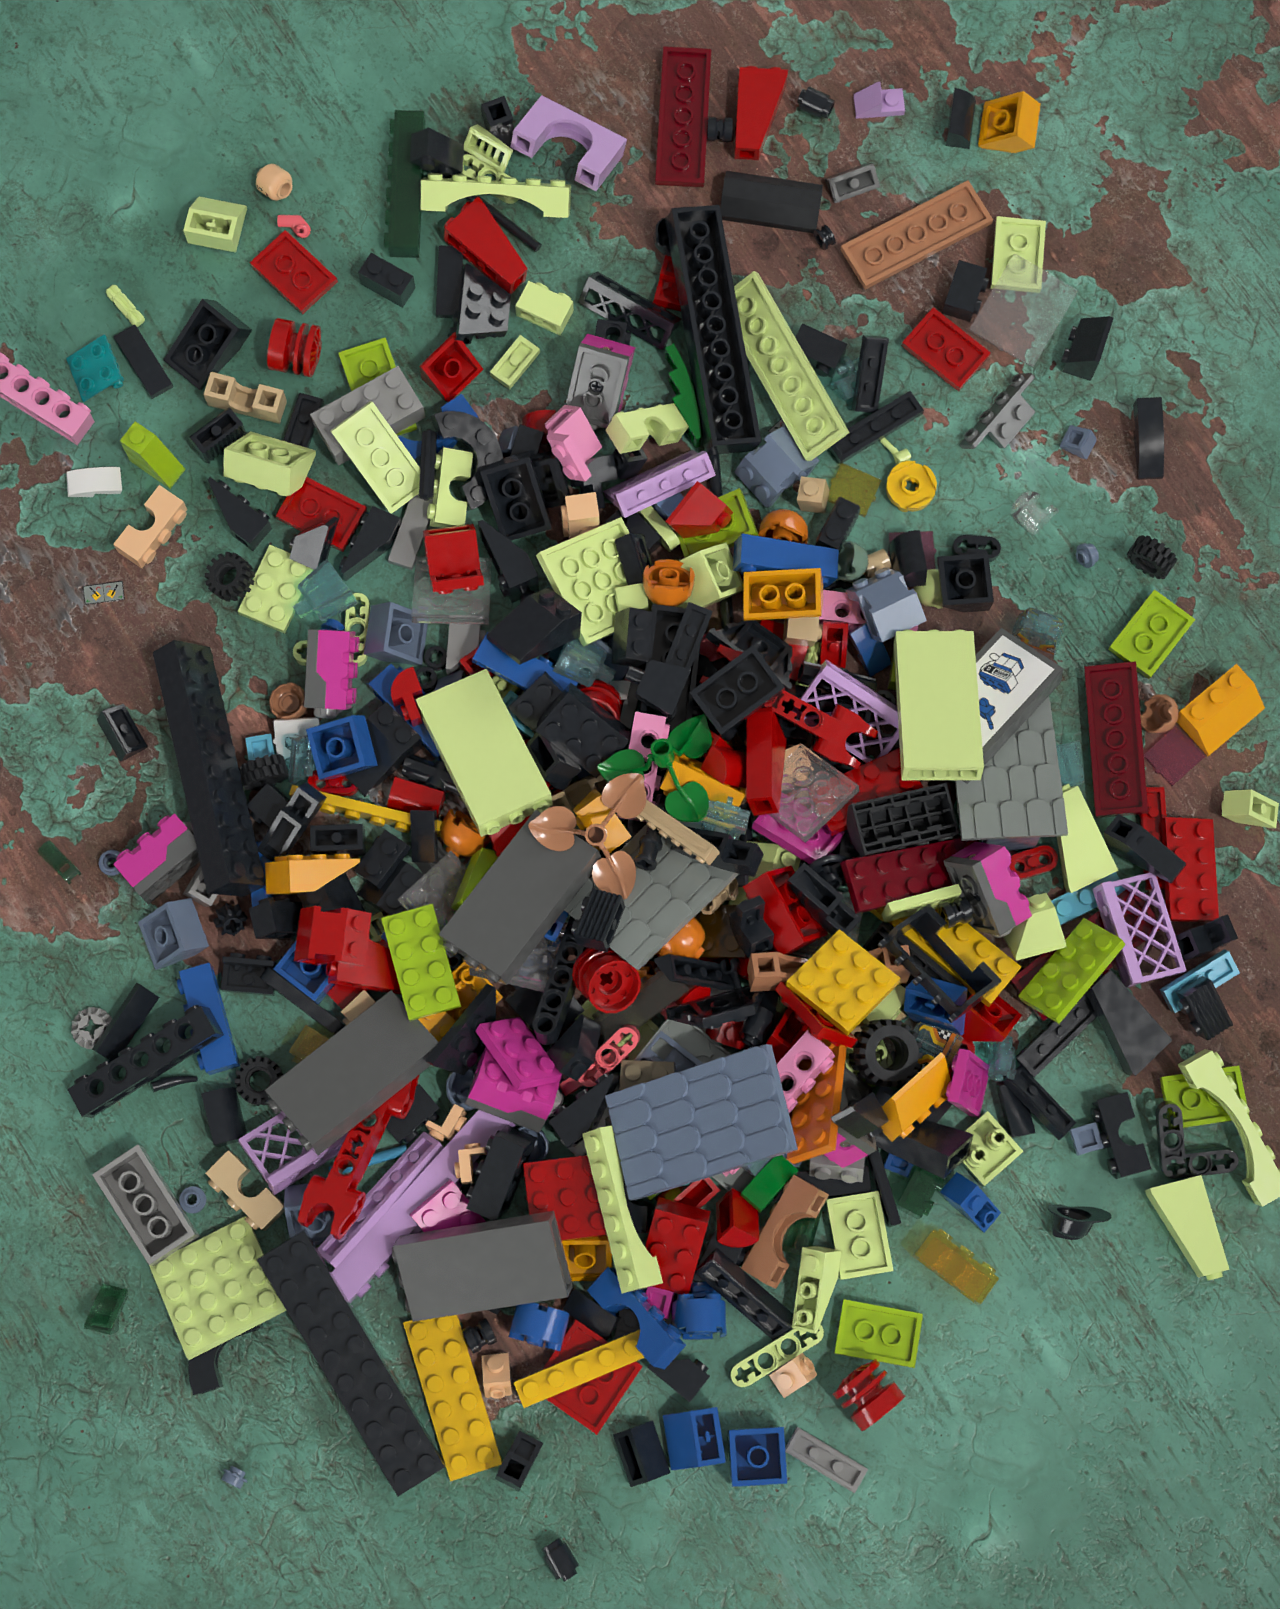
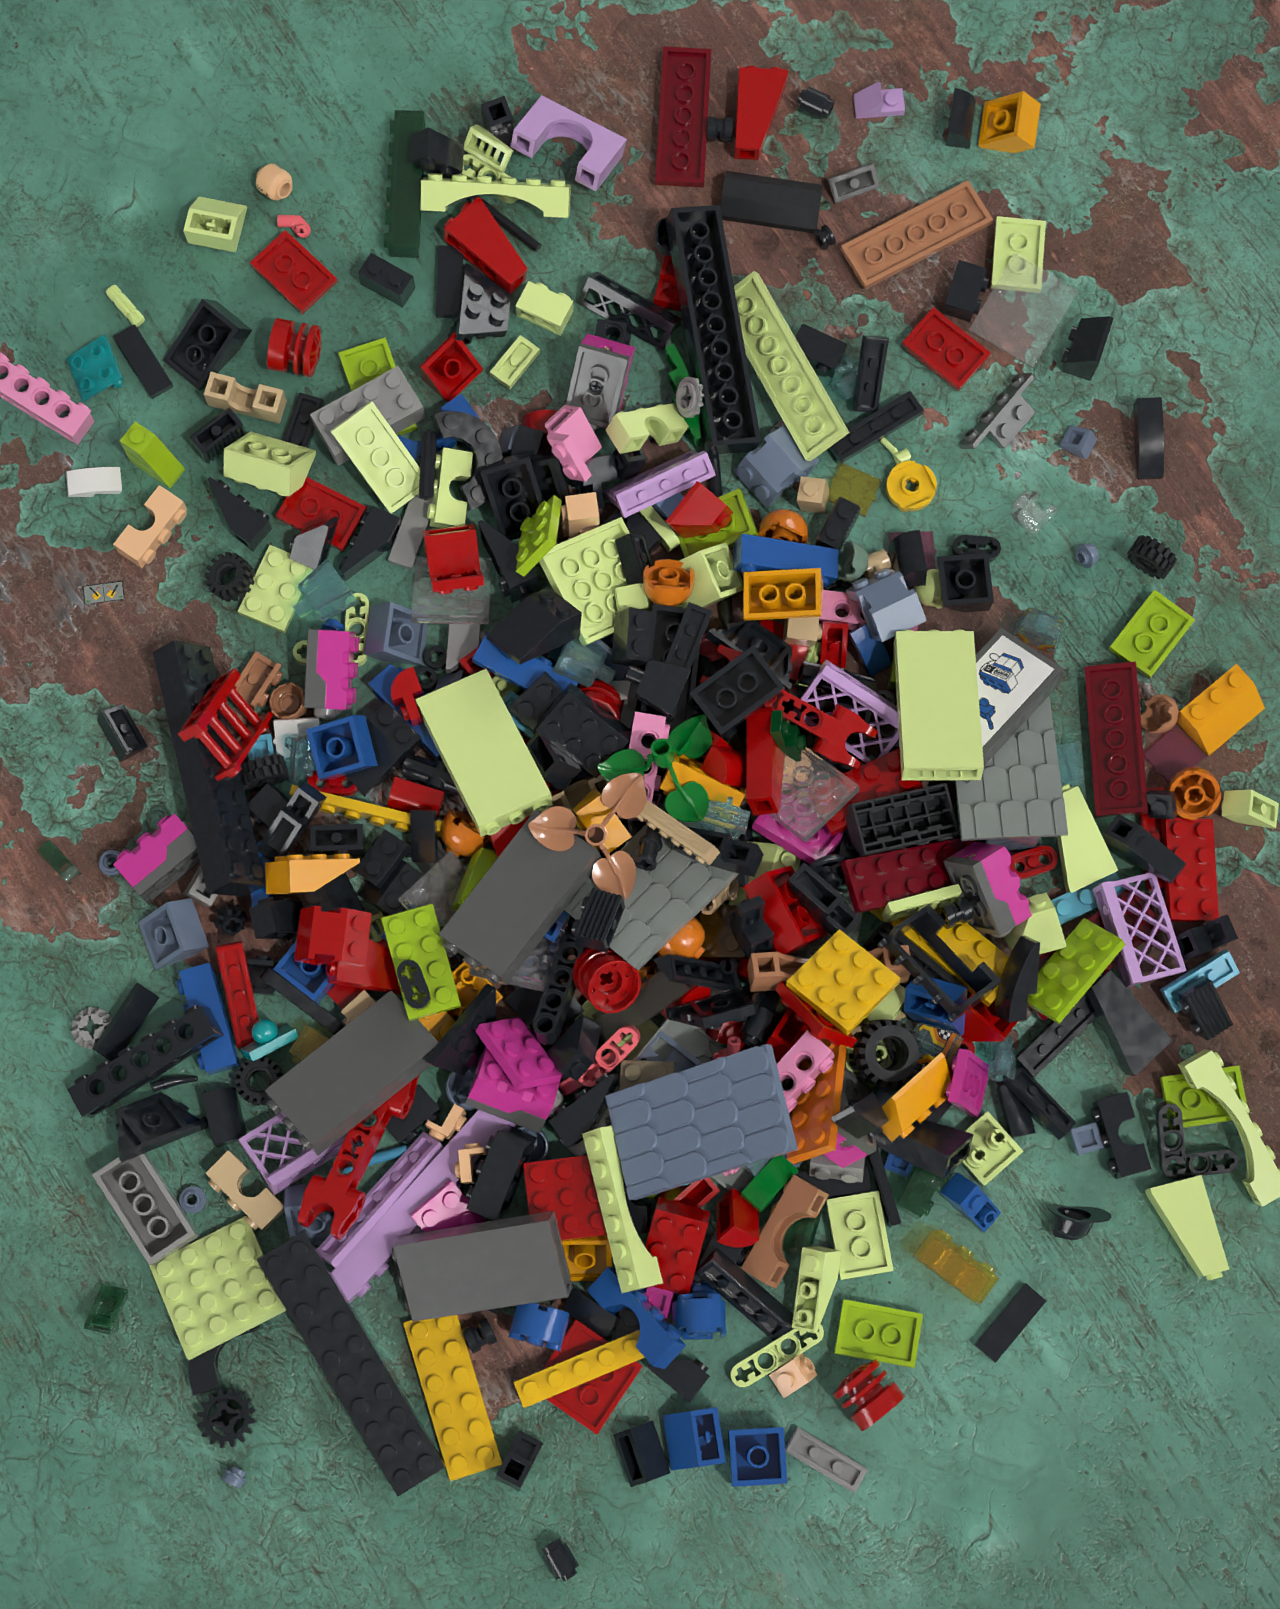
(153, 1124): none -> black wing
(206, 714): none -> red fence
(229, 1430): none -> black gear
(238, 991): none -> red tile
(257, 680): none -> nougat bracket
(267, 1039): none -> teal tile
(420, 983): none -> black beam
(496, 1375): light nougat bracket -> none
(538, 535): none -> lime plate
(689, 388): none -> light grey gear
(733, 1047): none -> coral arm
(787, 736): none -> dark green slope
(1010, 1323): none -> black tile
(1018, 980): none -> black slope
(1162, 804): none -> black plate
(1195, 792): none -> orange cylinder

